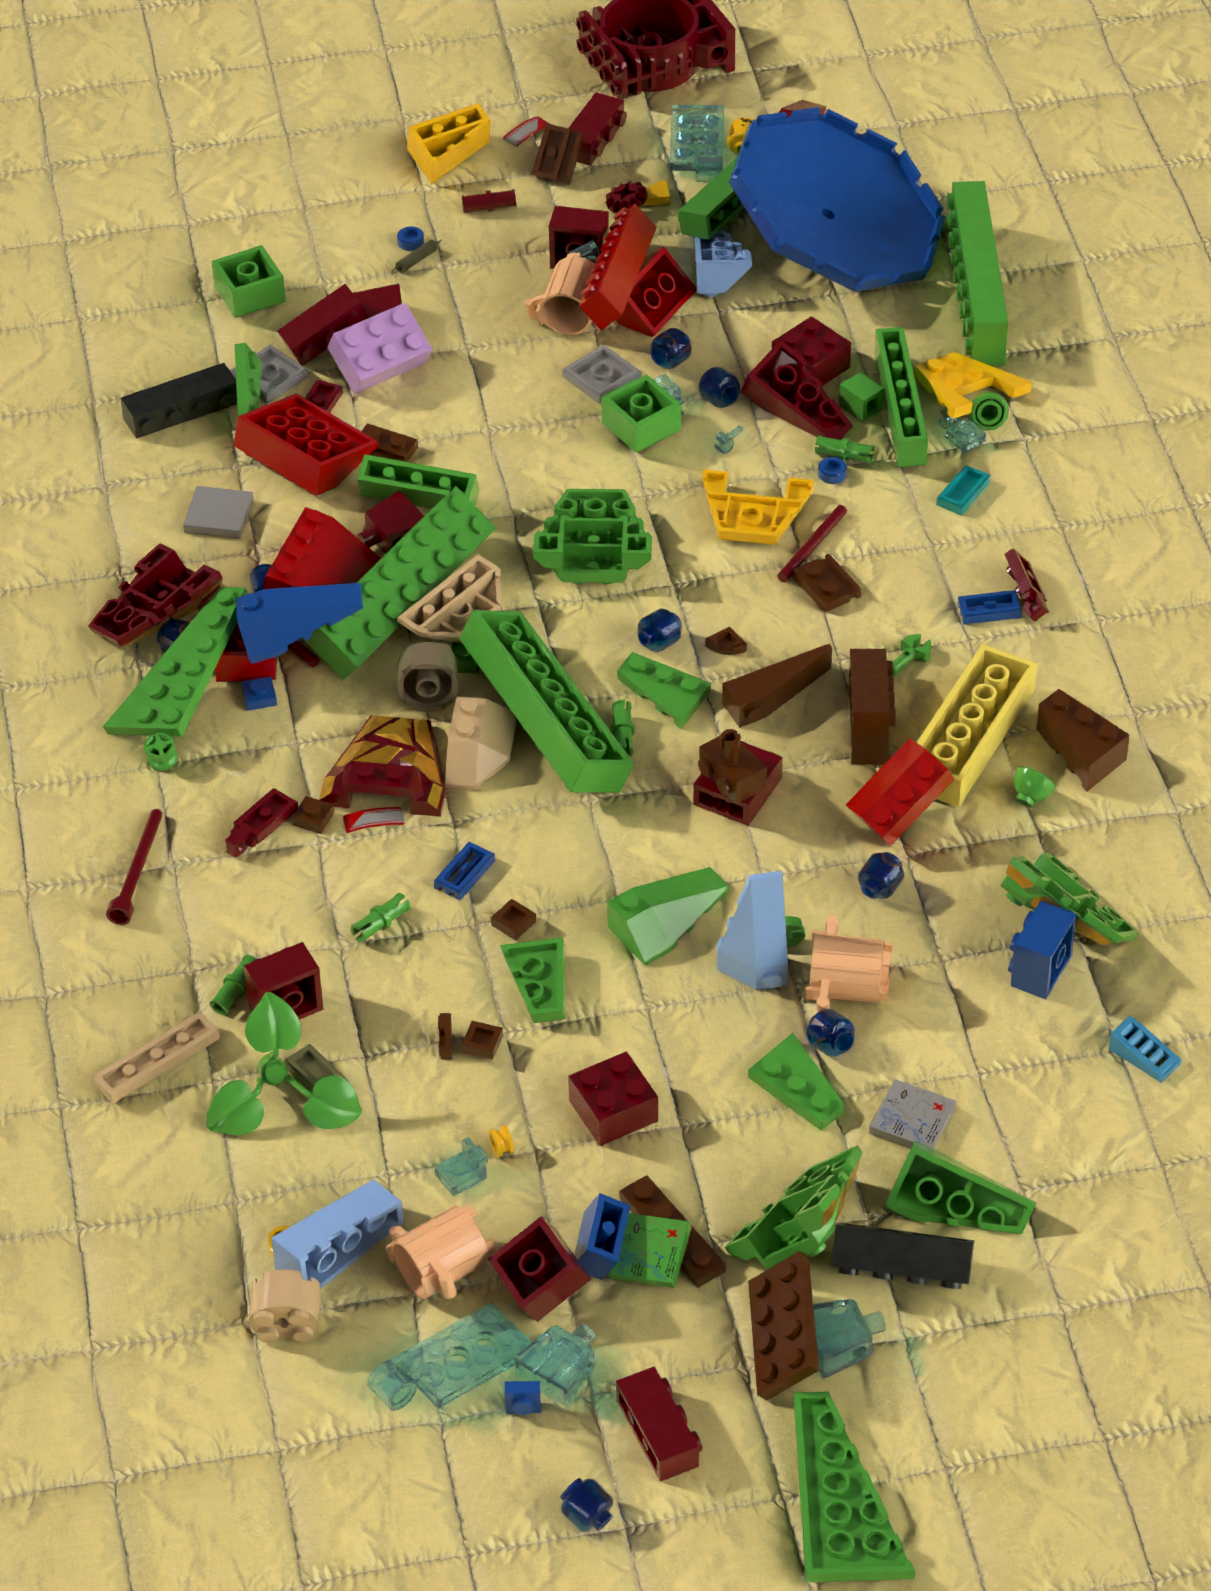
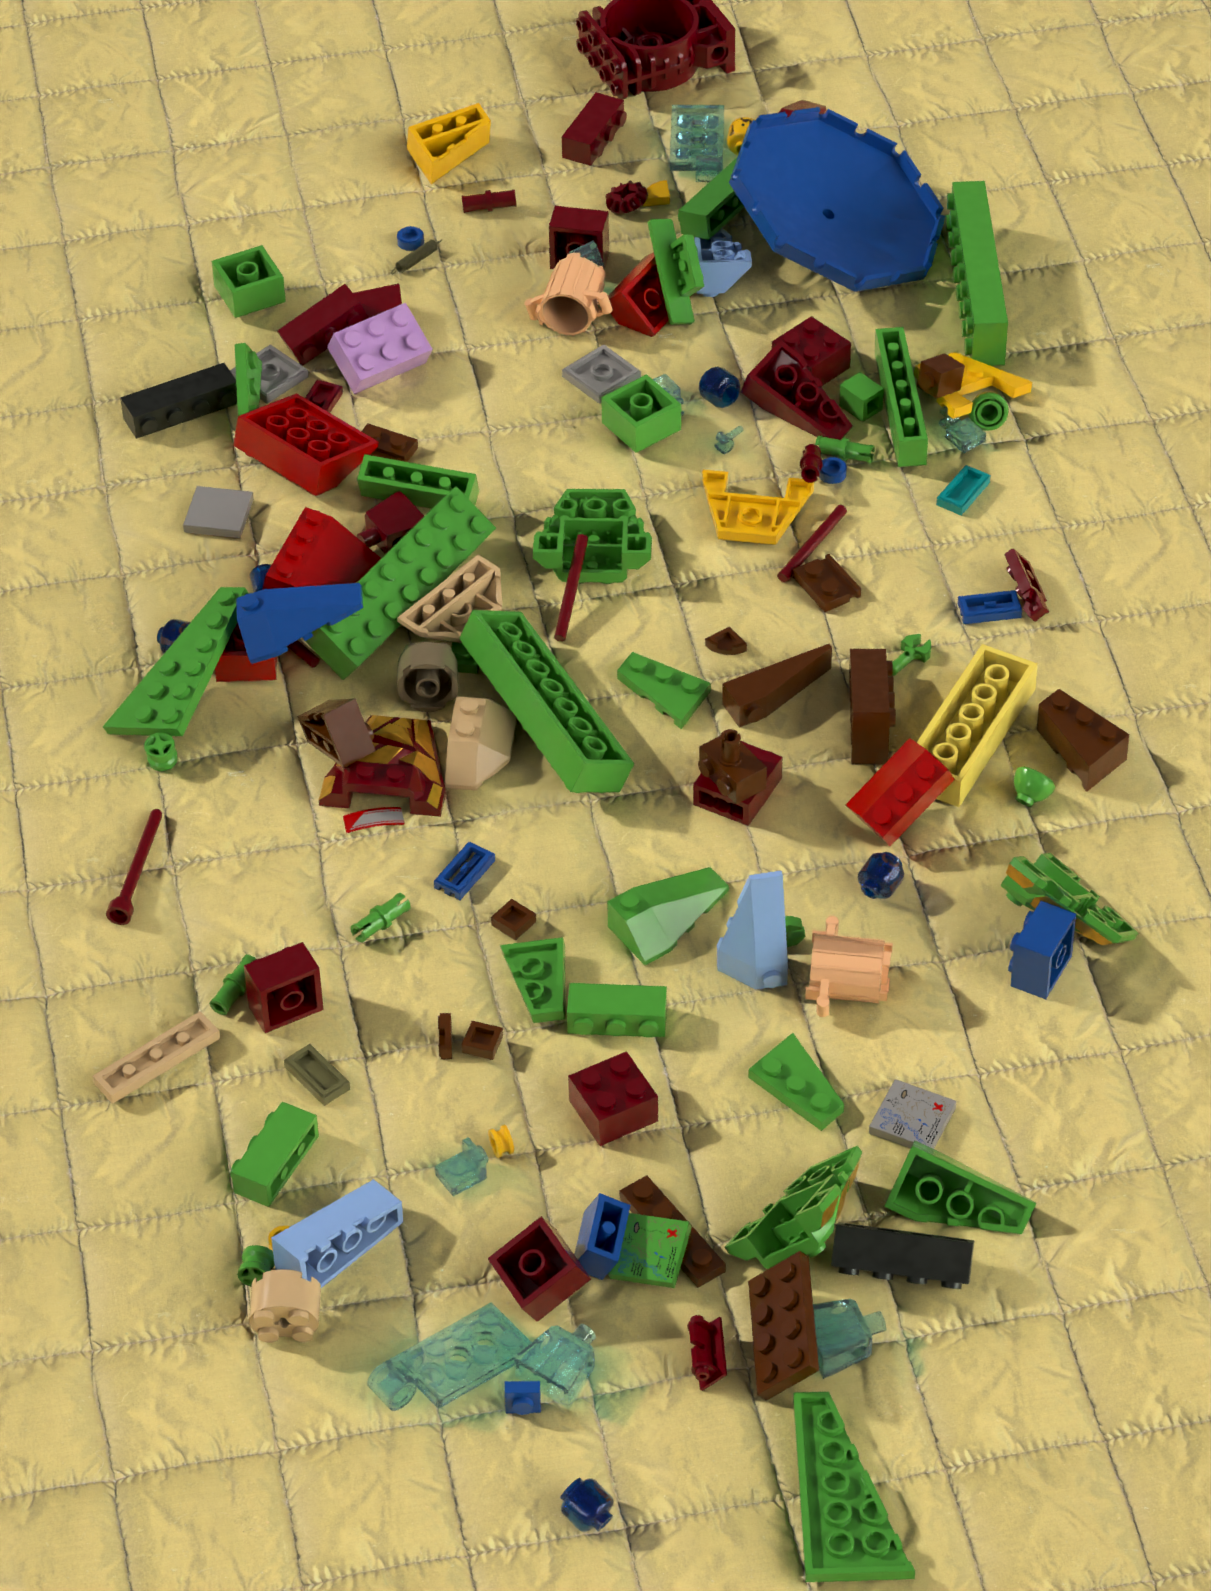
(156, 595): dark red wedge -> none
(255, 1261): none -> bright green wheel
(259, 693): blue plate -> none
(260, 821): dark red hinge -> none
(274, 1153): none -> bright green brick
(275, 1027): bright green plant -> none
(313, 814): reddish brown plate -> none
(338, 731): none -> reddish brown wedge
(439, 1252): light nougat container -> none
(525, 130): sticker -> none
(558, 154): reddish brown plate -> none
(571, 587): none -> dark red bar
(616, 1010): none -> bright green brick
(617, 266): red brick -> none
(622, 726): bright green pin -> none
(658, 1423): dark red brick -> none
(659, 630): clear blue head -> none
(671, 348): clear blue head -> none
(677, 269): none -> bright green bracket
(708, 1352): none -> dark red hinge
(811, 463): none -> dark red pin
(831, 1032): clear blue head -> none
(940, 375): none -> reddish brown brick
(1129, 1035): dark azure slope -> none

